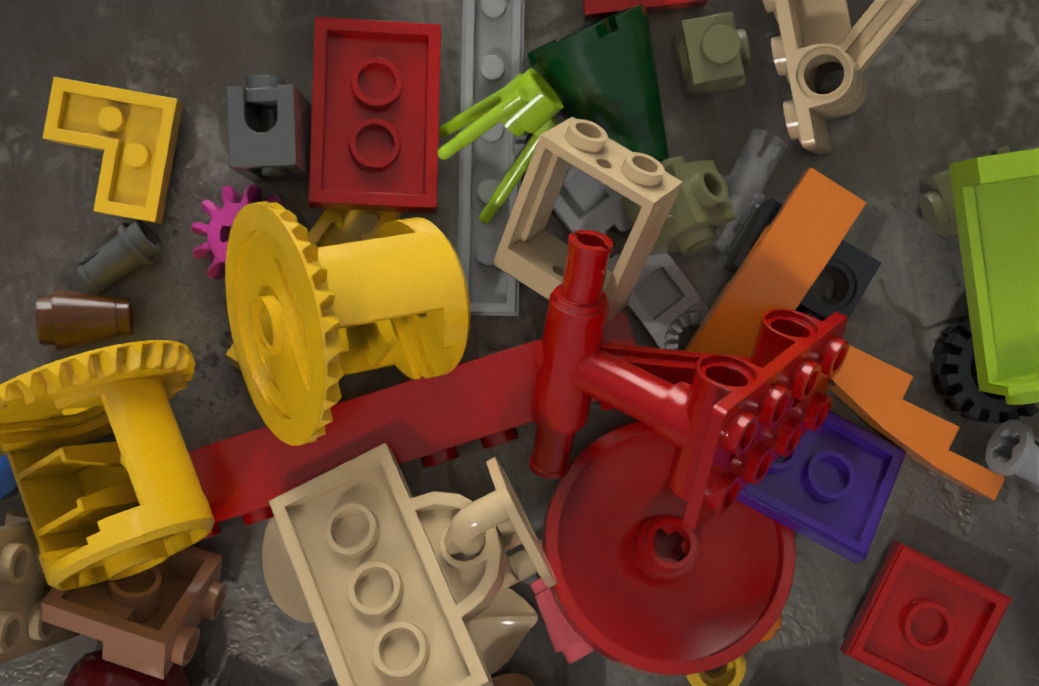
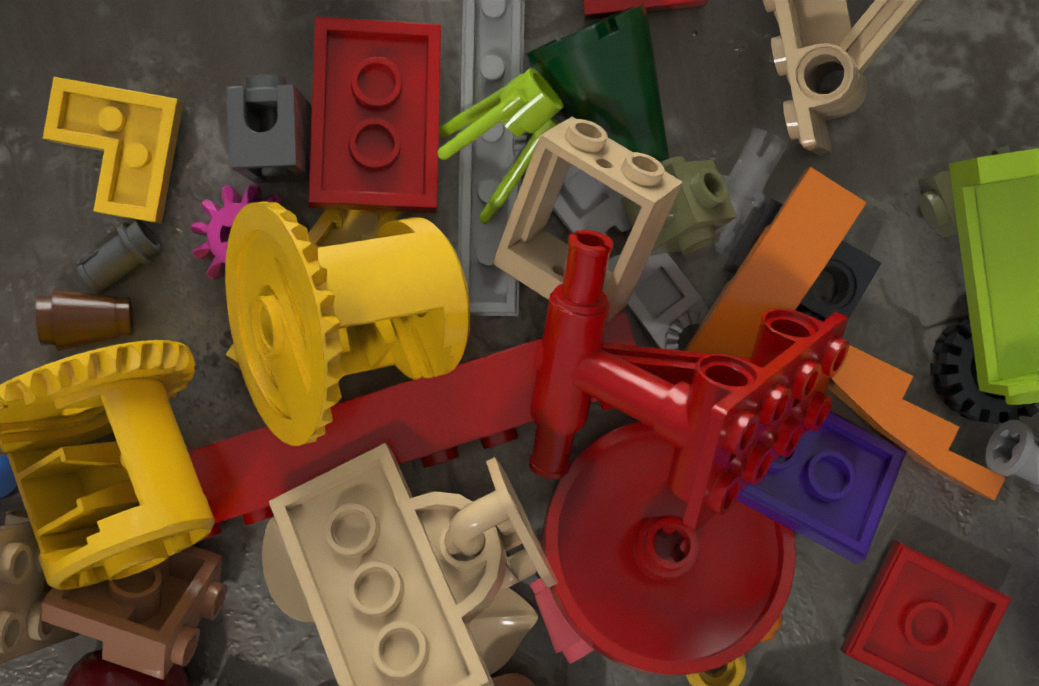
(711, 54): olive brick -> none

